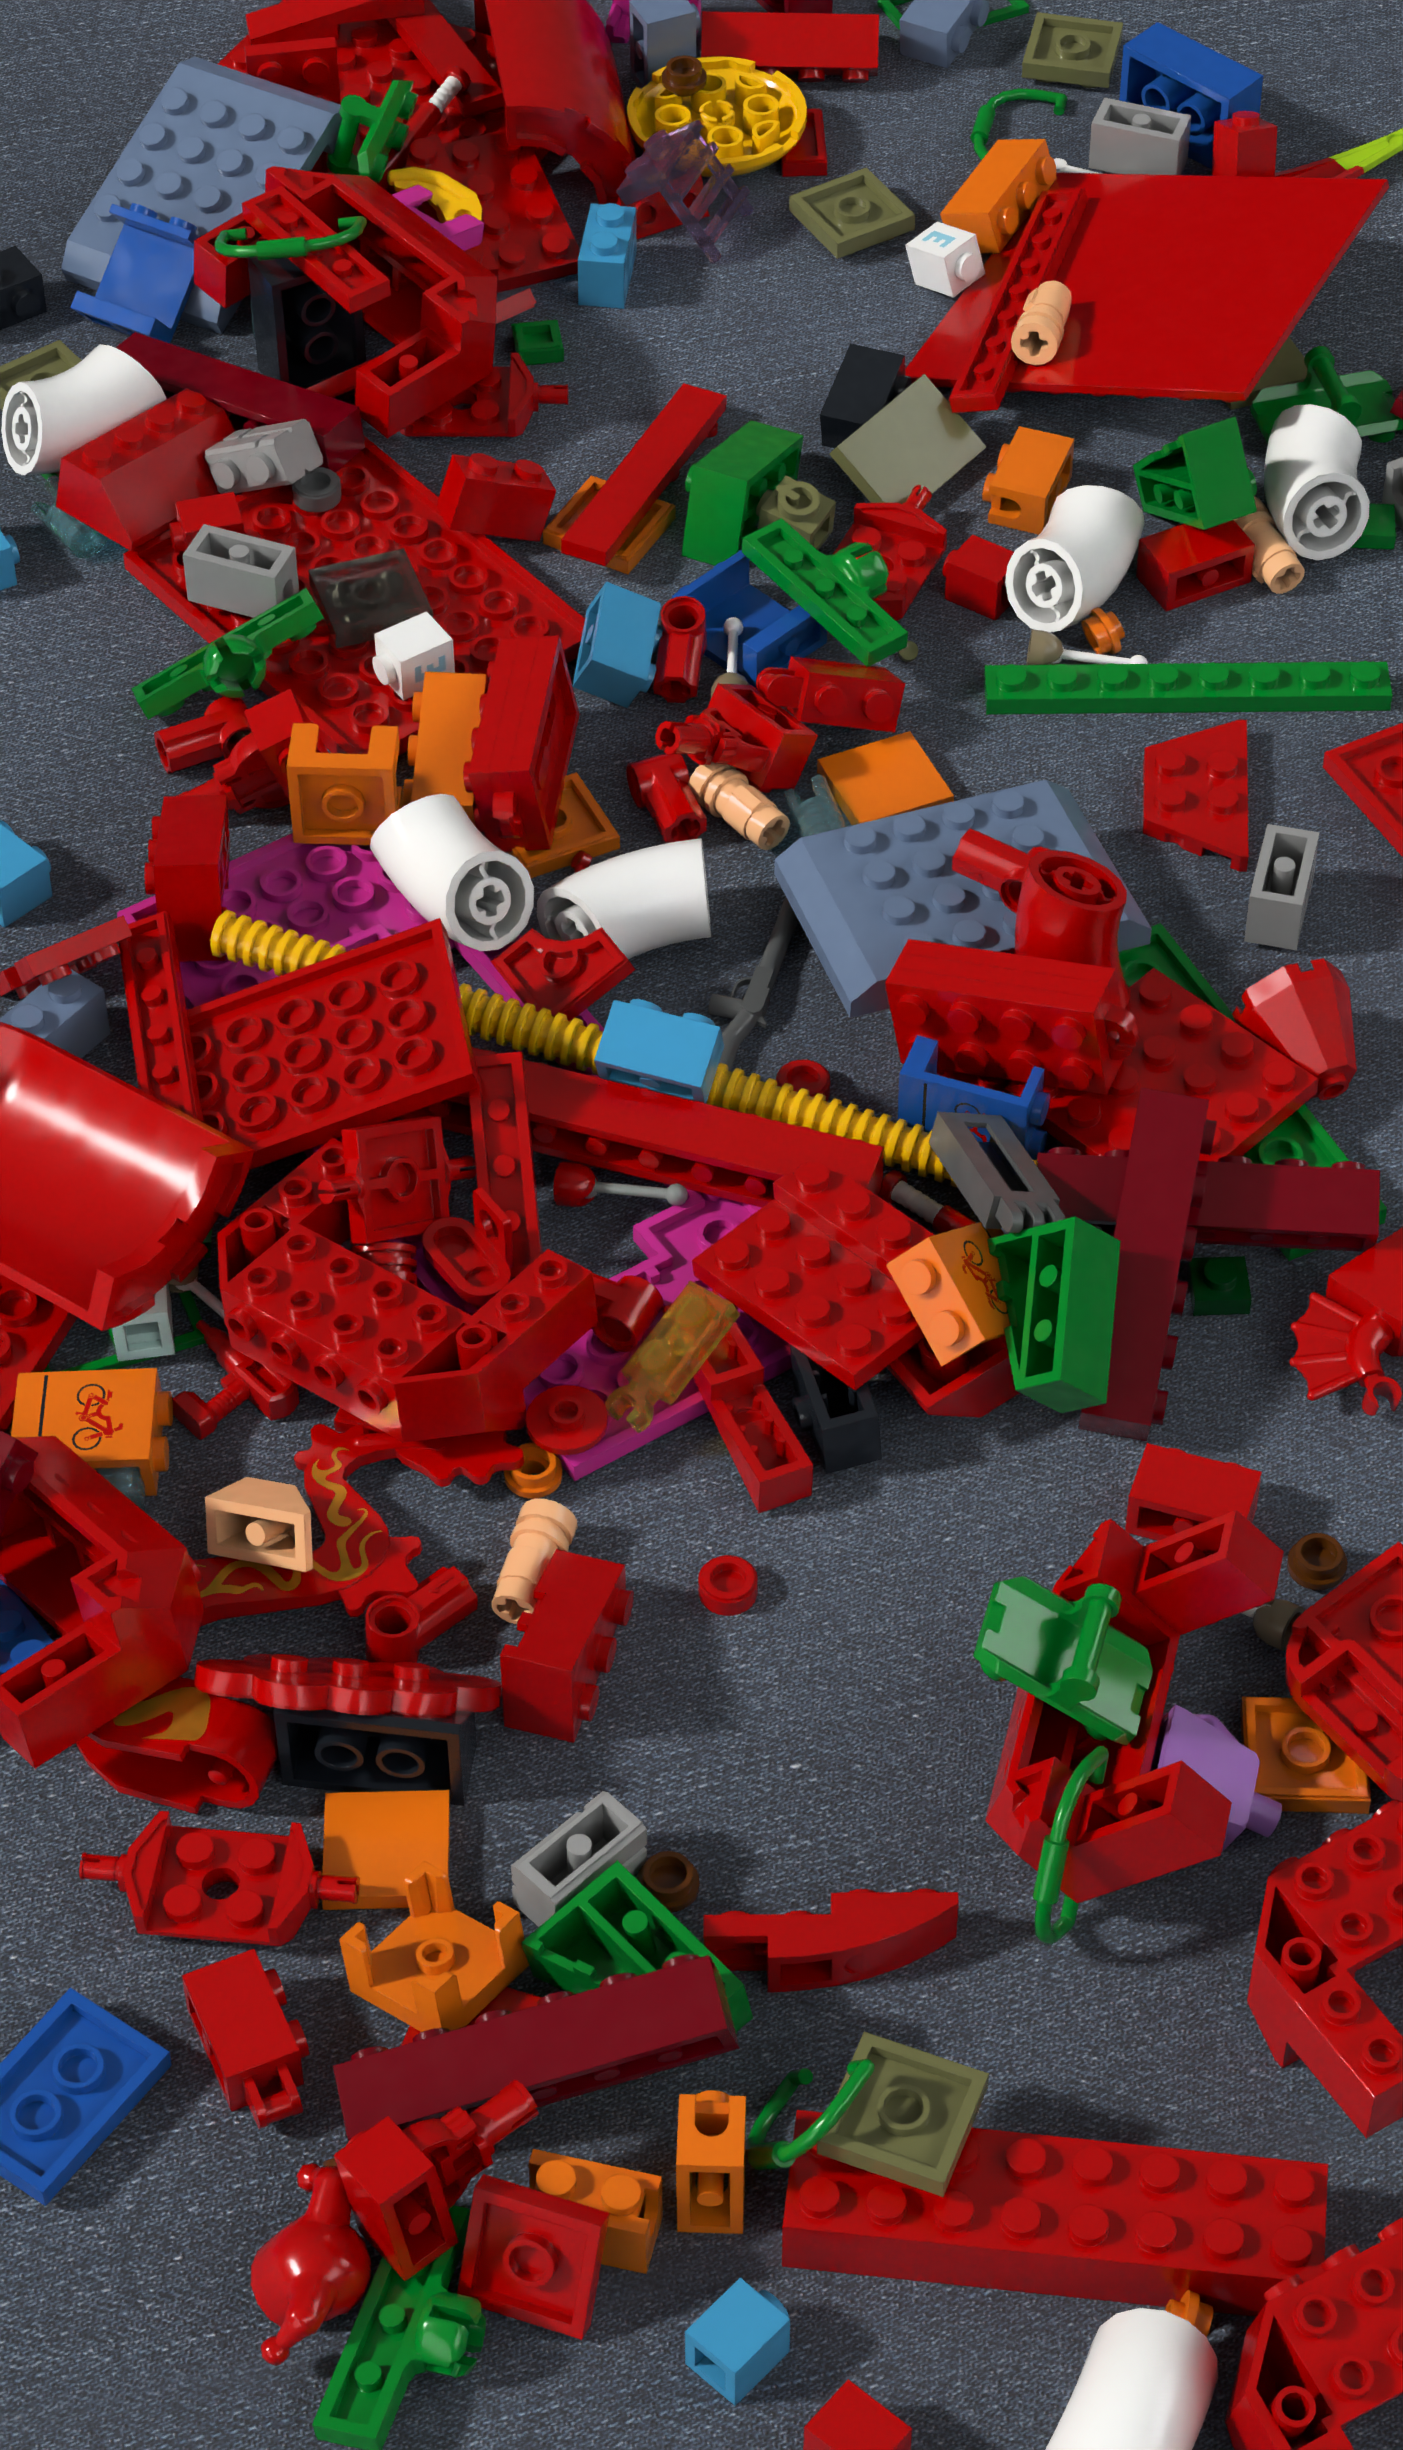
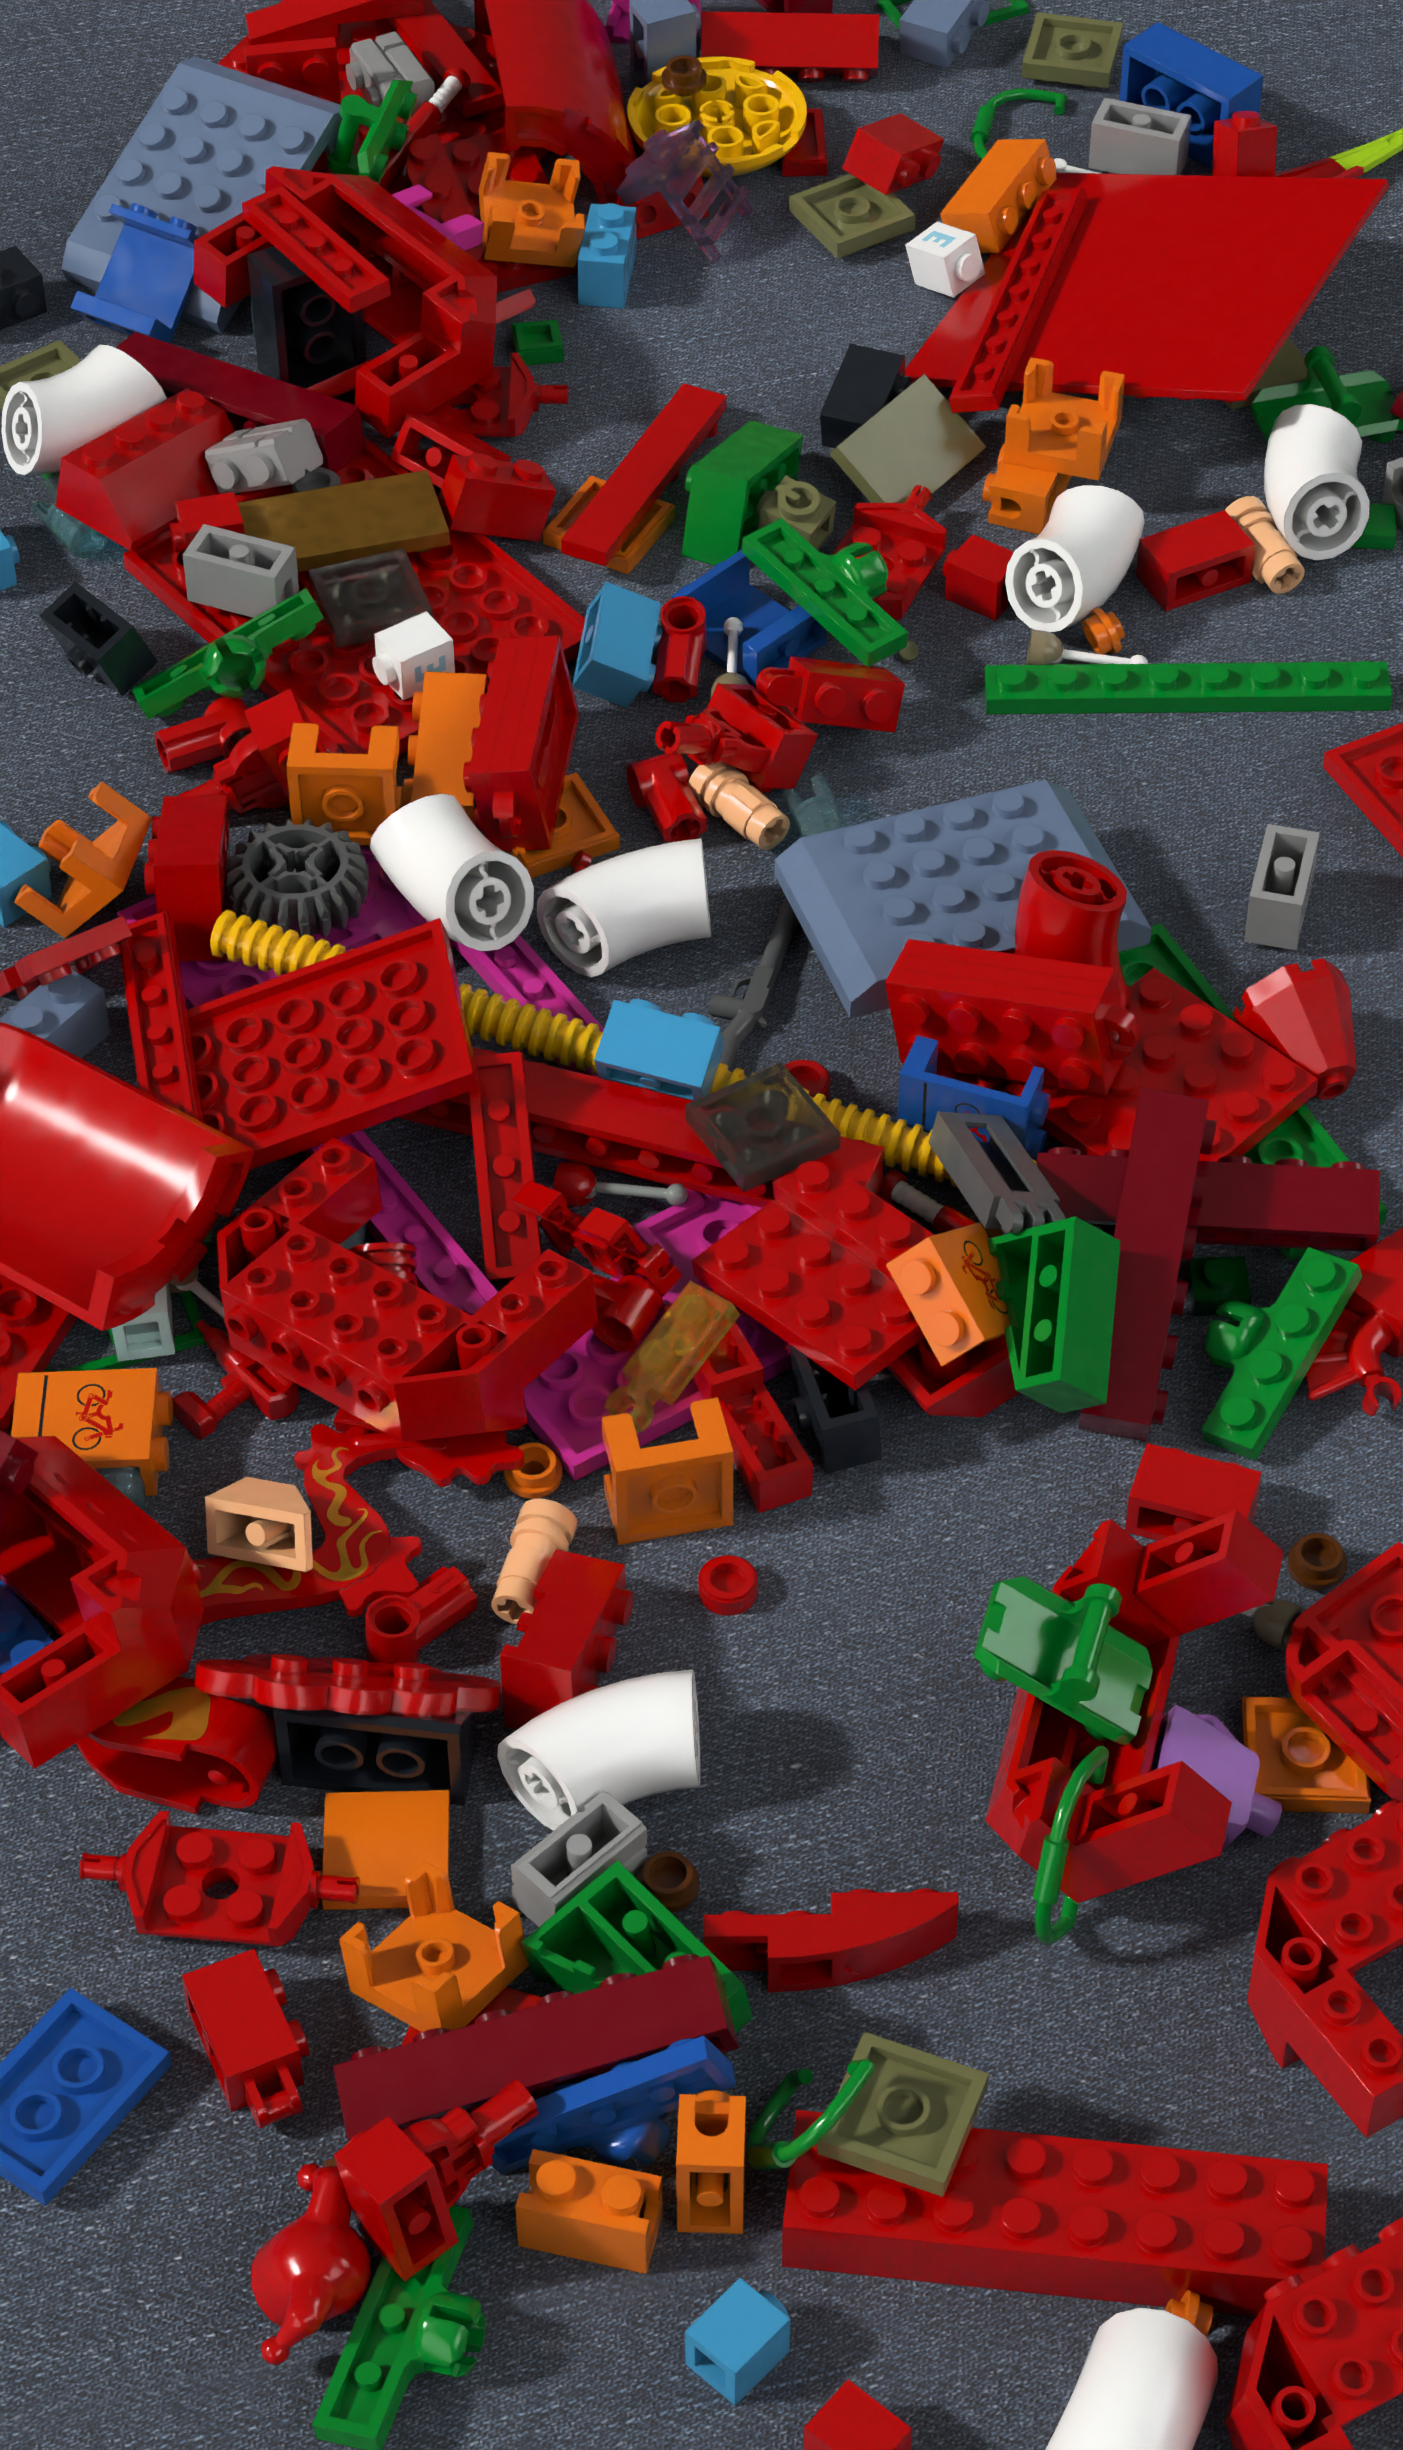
(94, 868): none -> orange panel
(98, 639): none -> black brick
(288, 246): green piece -> none
(298, 878): none -> dark grey gear
(351, 519): none -> pearl gold tile
(380, 62): none -> light grey brick
(395, 1178): red plate -> none
(447, 441): none -> red brick
(449, 196): yellow piece -> none
(470, 1255): red bracket -> none
(530, 219): none -> orange panel
(533, 2256): red plate -> none
(563, 973): red tile -> none
(566, 1419): red piece -> none
(600, 1237): none -> red piece
(614, 1739): none -> white brick
(620, 2109): none -> blue plate
(669, 1485): none -> orange panel
(762, 1126): none -> clear smoke plate
(883, 779): orange tile -> none
(893, 154): none -> red brick
(993, 864): red piece -> none
(1042, 323): light nougat axle -> none
(1063, 430): none -> orange panel
(1199, 478): green wedge -> none
(1200, 792): red wing -> none
(1273, 1350): none -> green plate

